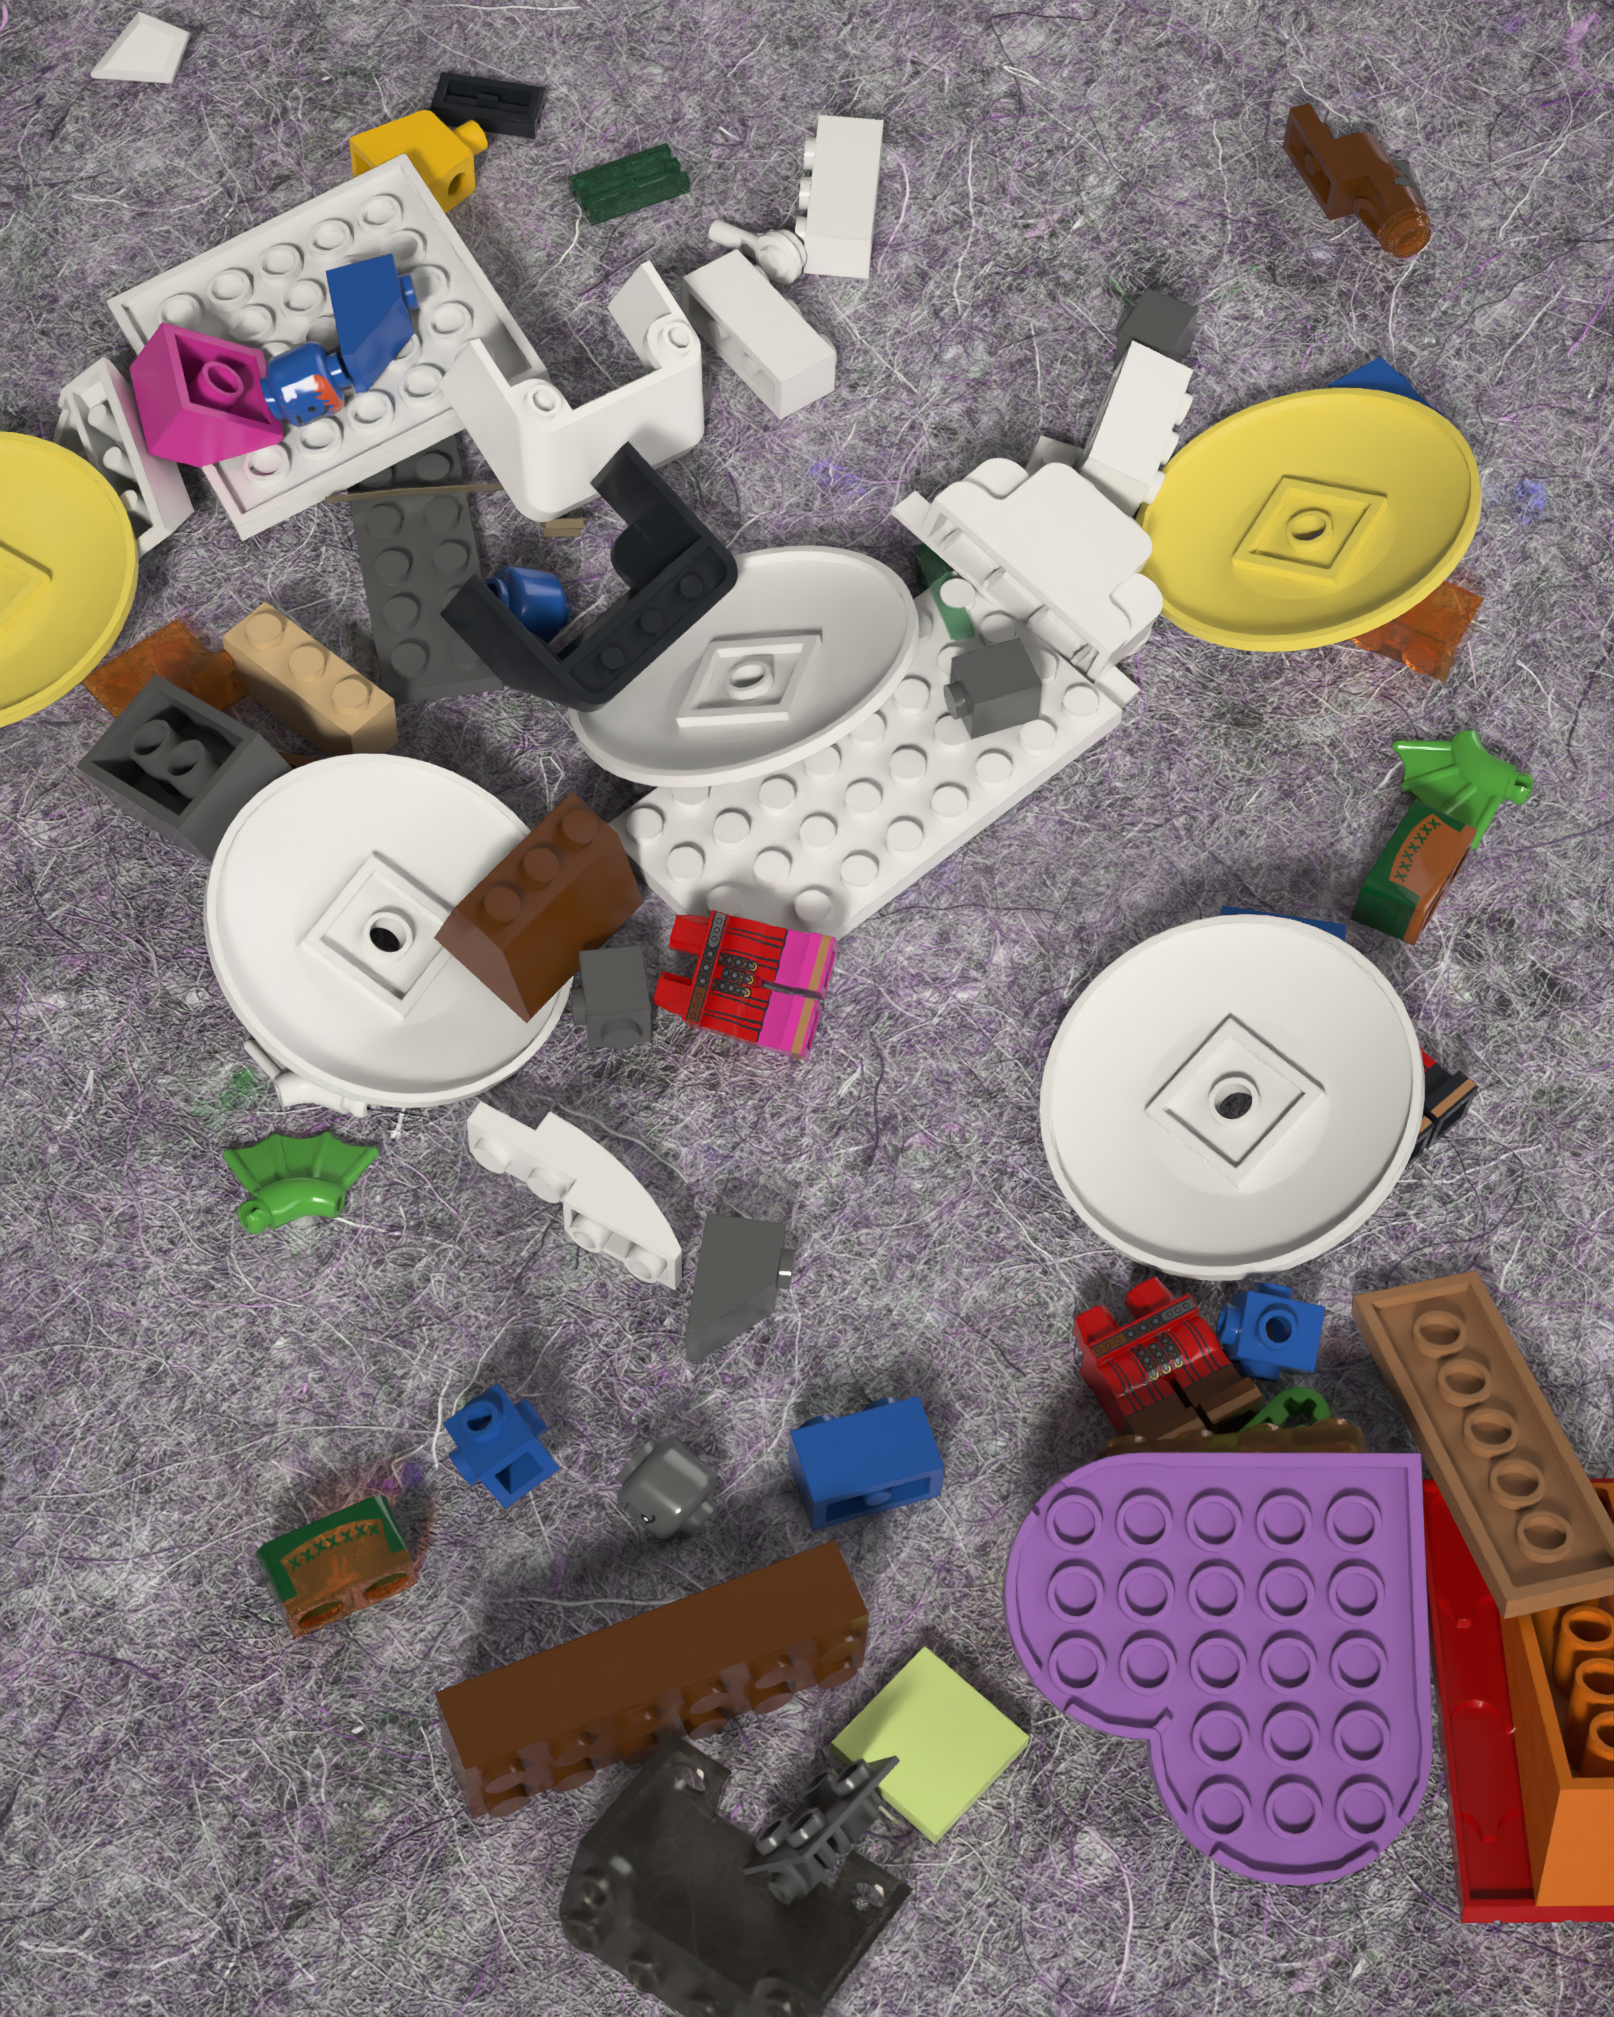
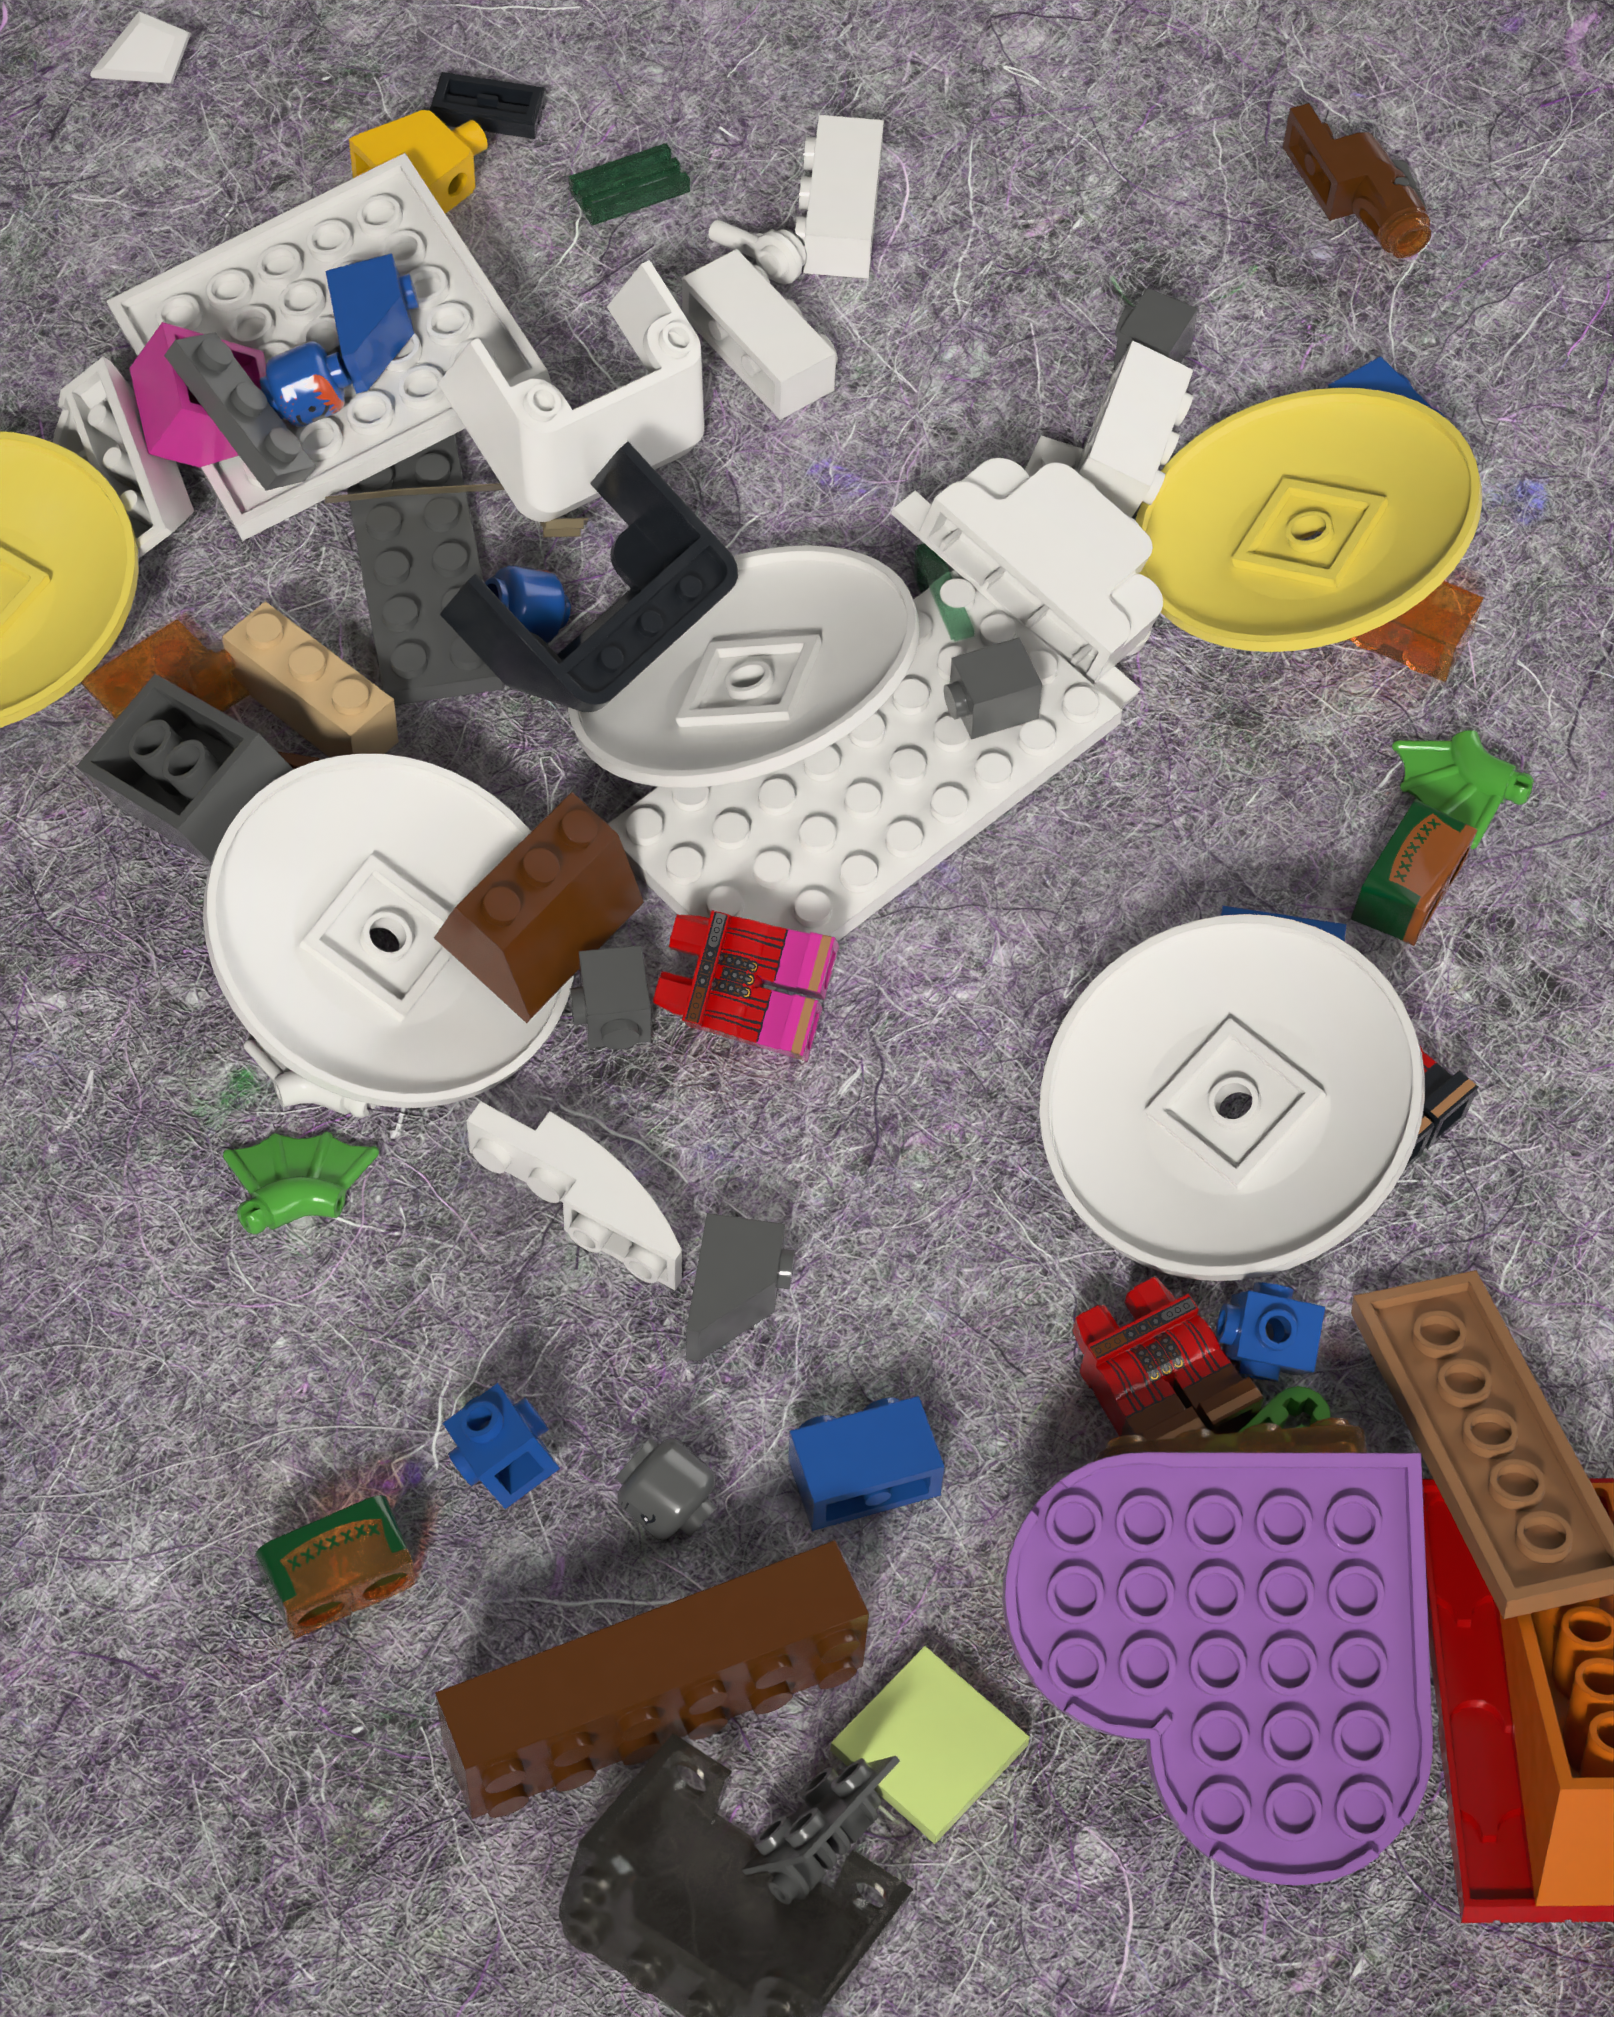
(240, 411): none -> dark grey plate

